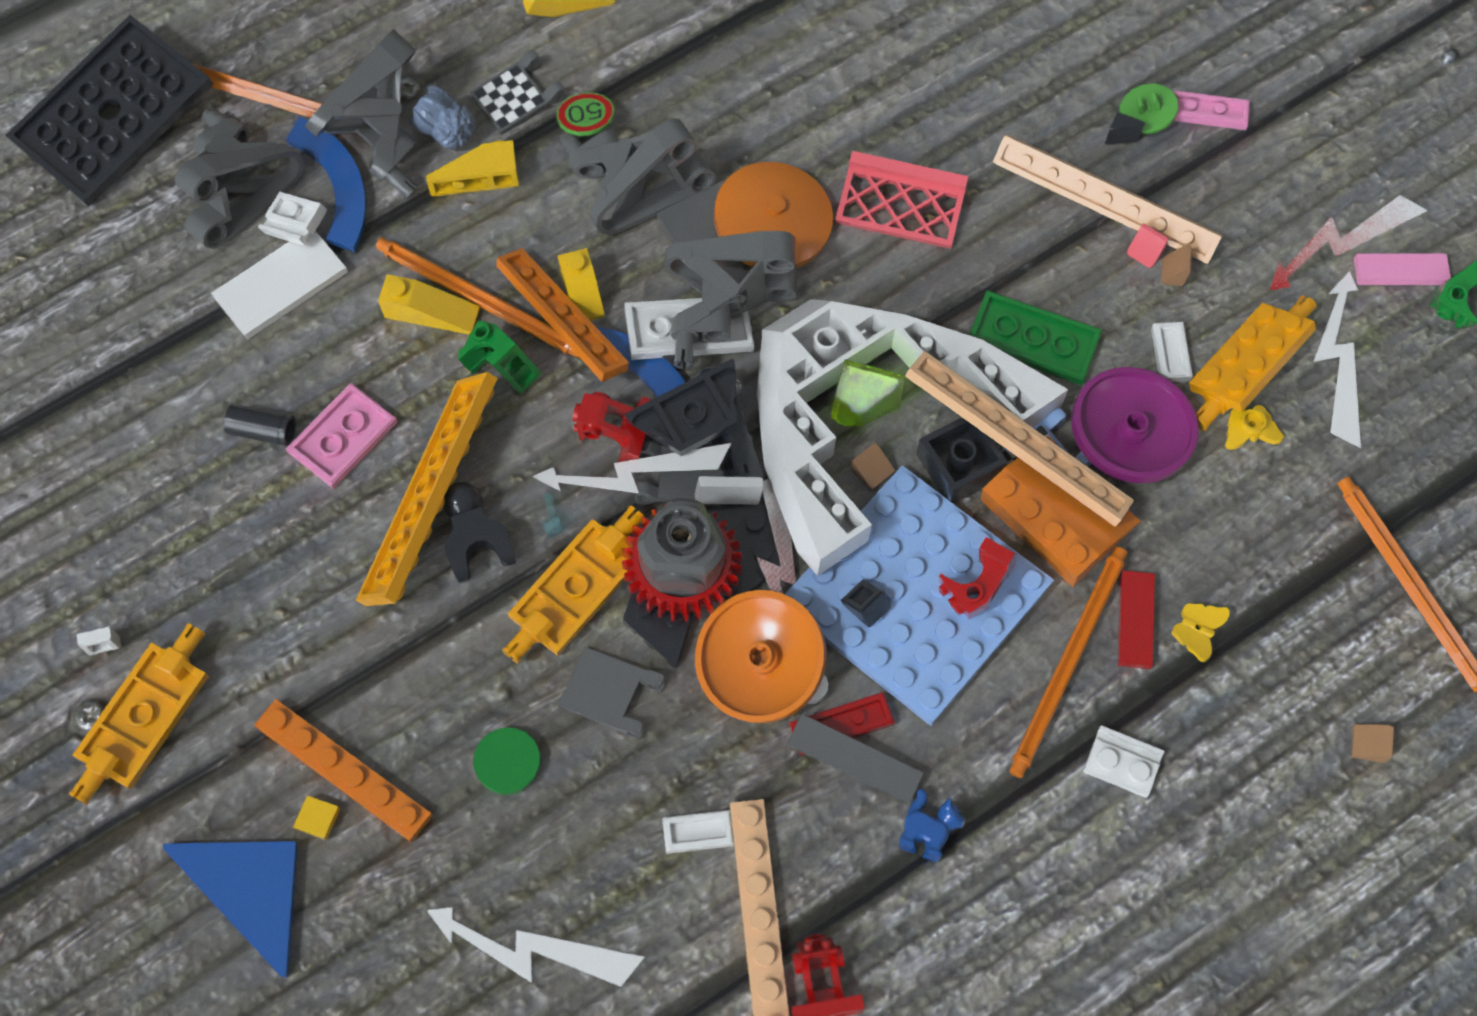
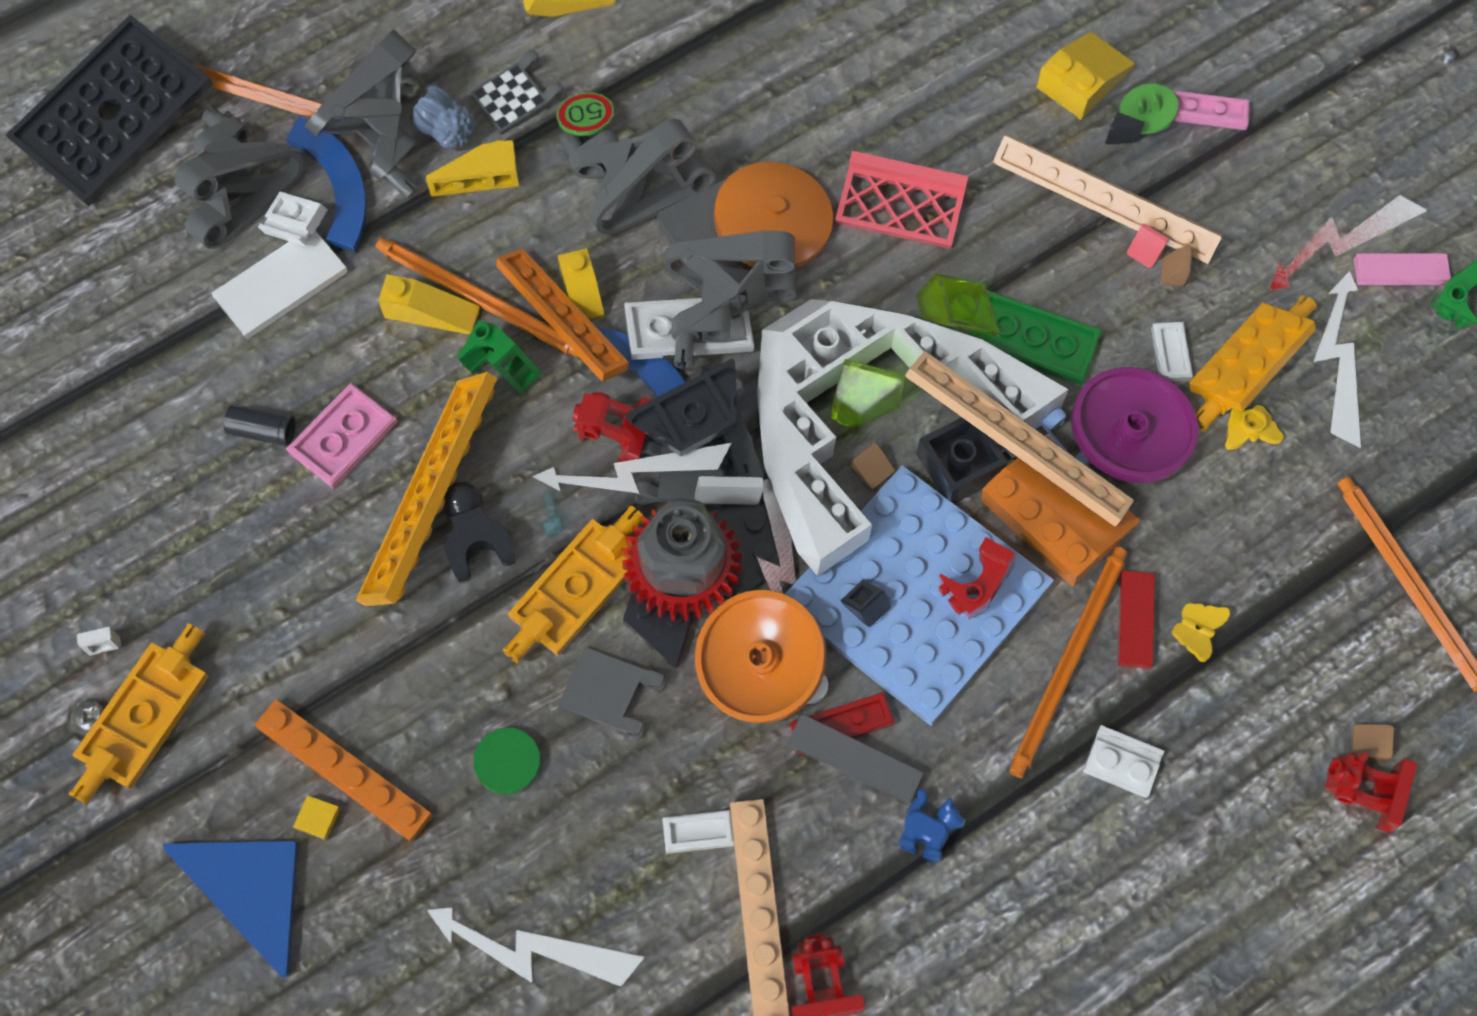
(957, 304): none -> clear neon green slope
(1083, 73): none -> yellow slope
(1389, 790): none -> red tile

